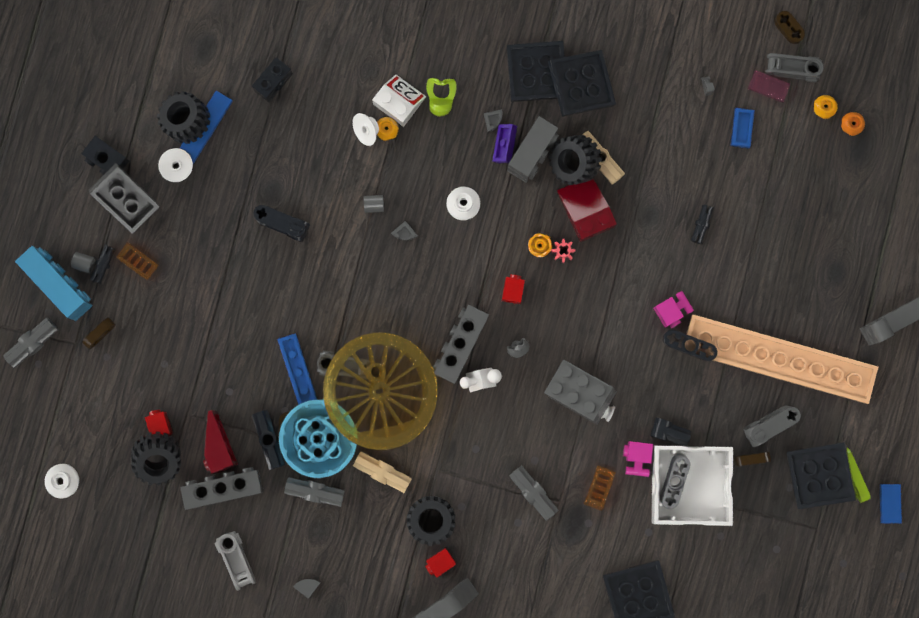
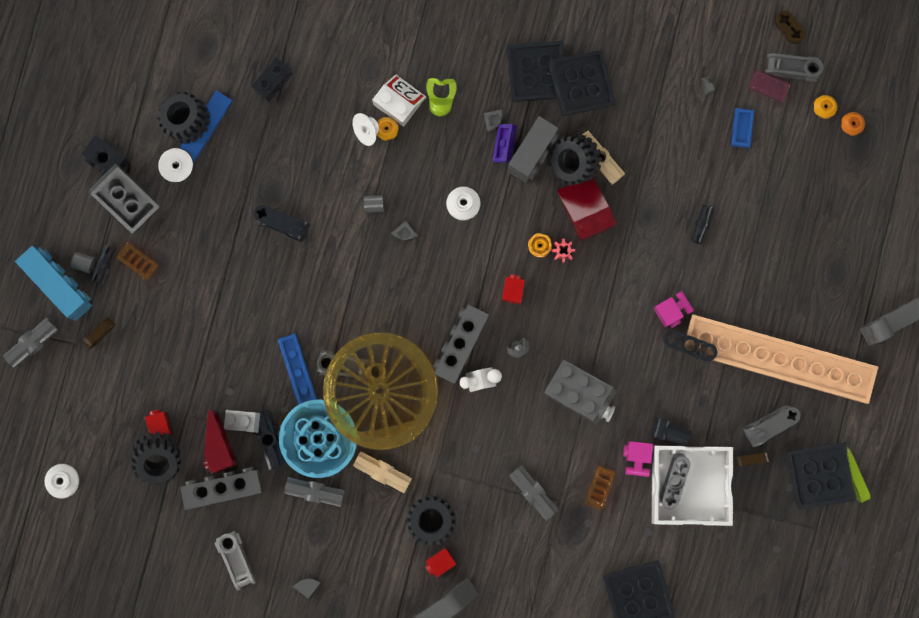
(242, 421): none -> light grey plate
(890, 503): blue tile -> none

